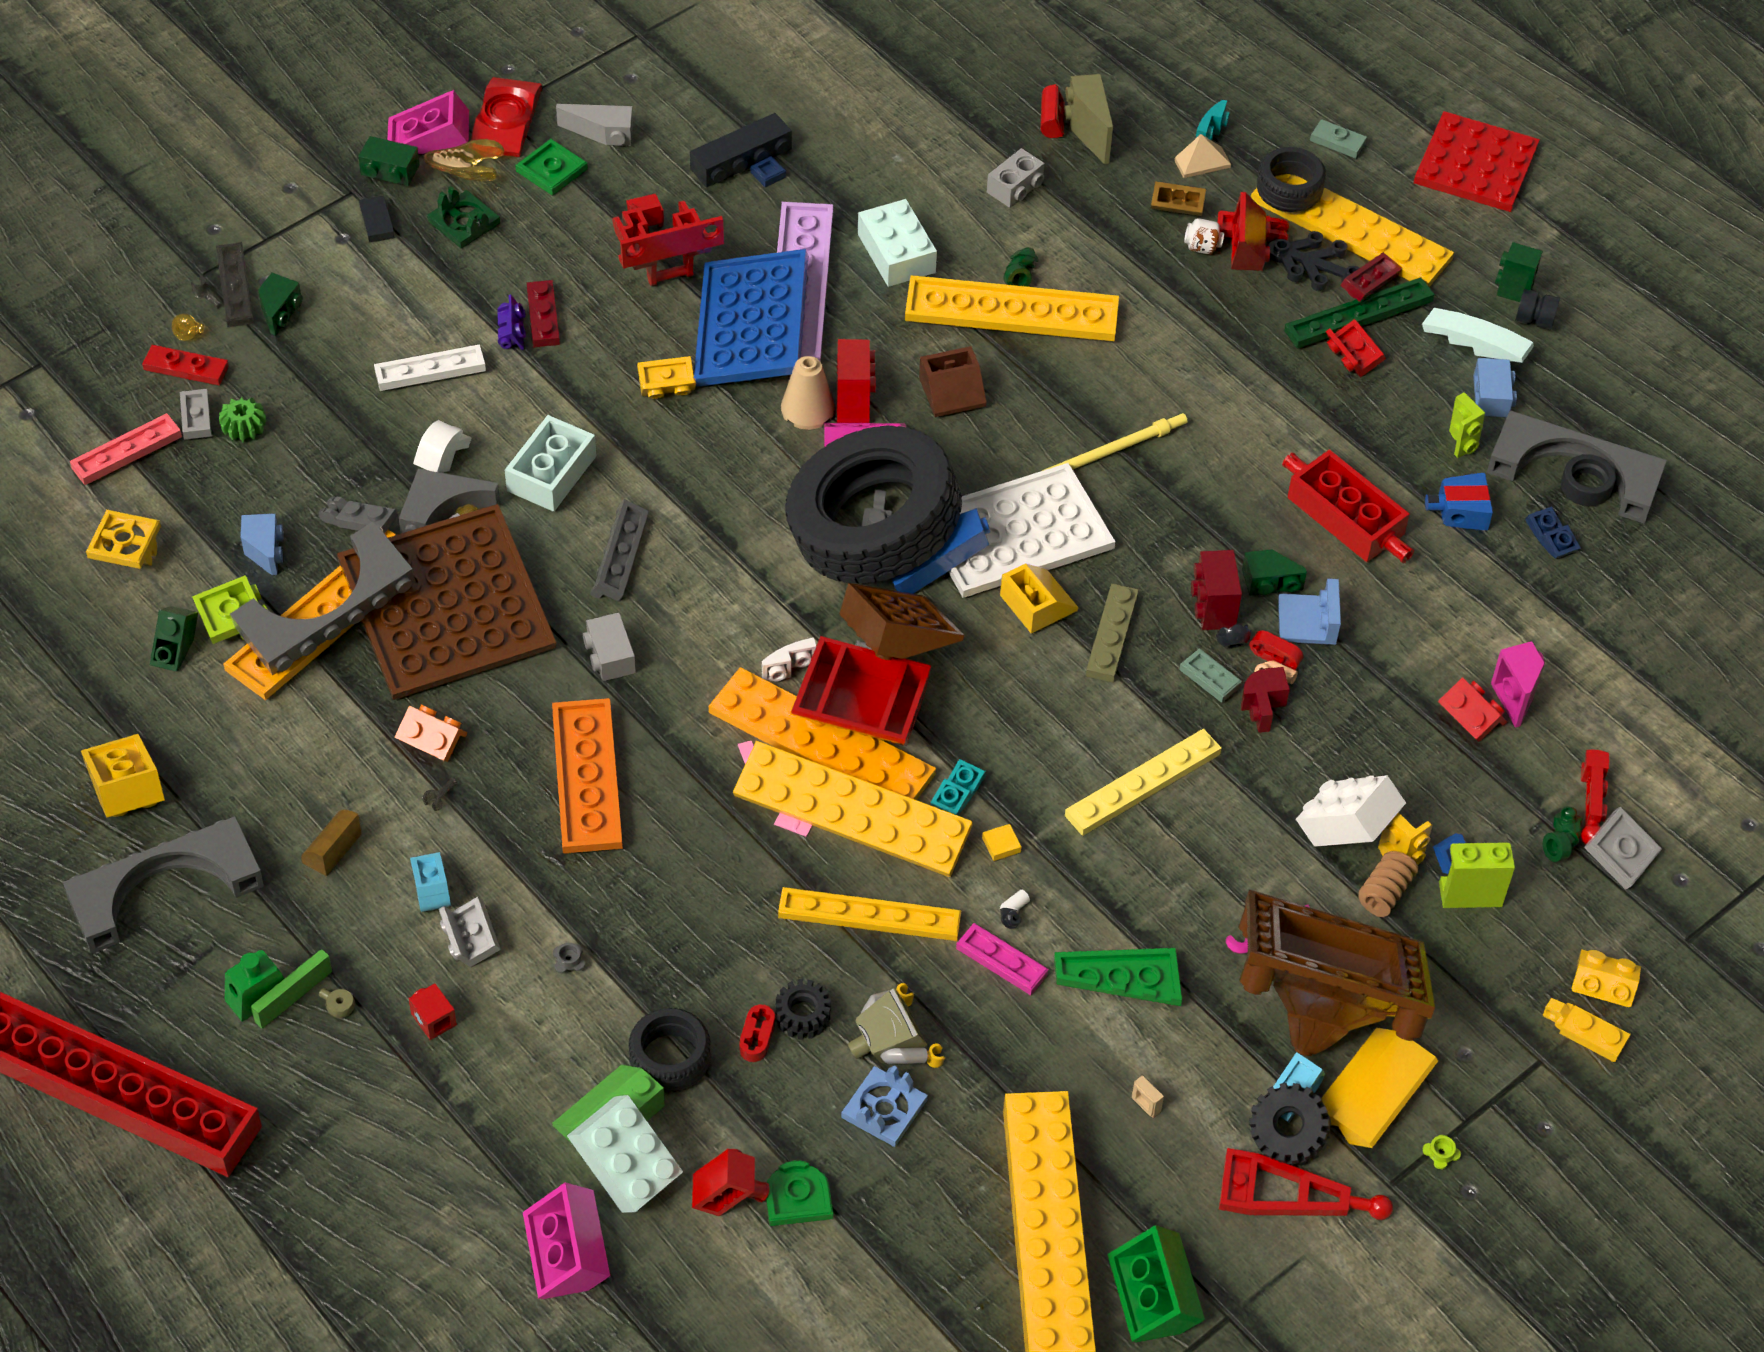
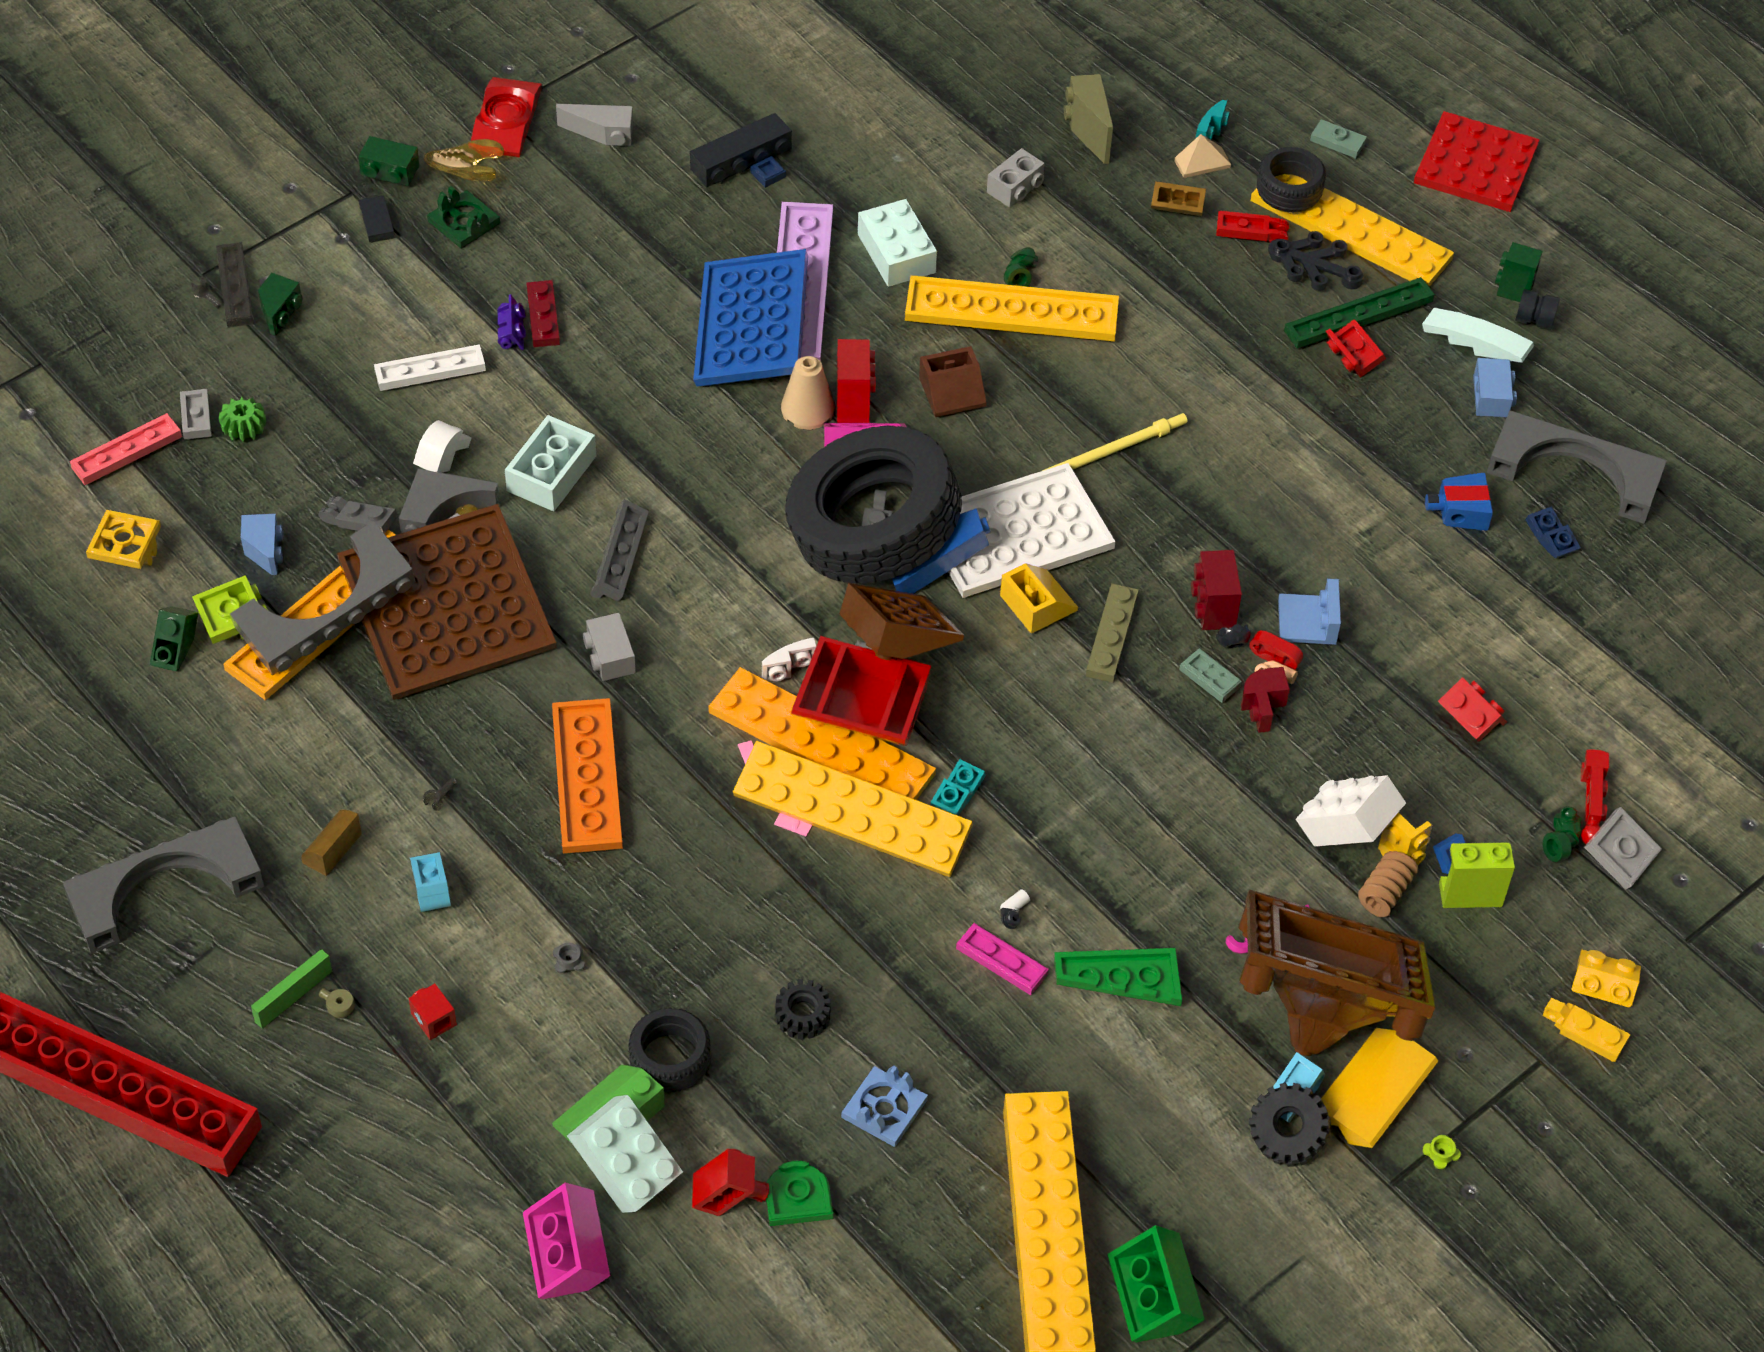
(123, 775): yellow slope -> none
(185, 365): red plate -> none
(186, 327): clear yellow plate -> none
(249, 982): green torso -> none
(430, 733): bracket -> none
(432, 125): dark pink slope -> none
(469, 932): light grey bracket -> none
(551, 167): green tile -> none
(645, 249): red container -> none
(666, 377): yellow bracket -> none
(751, 1031): red beam -> none
(869, 914): yellow tile -> none
(892, 1032): torso -> none
(1001, 842): yellow tile -> none
(1052, 112): red brick -> none
(1142, 782): light yellow plate -> none
(1147, 1096): tan tile -> none
(1203, 236): white head -> none
(1239, 1186): red plate -> none
(1249, 235): red slope -> none
(1271, 573): dark green slope -> none
(1348, 506): red brick -> none
(1371, 277): dark red plate -> none
(1466, 425): lime bracket -> none
(1517, 679): dark pink slope -> none
(1593, 465): black tyre -> none

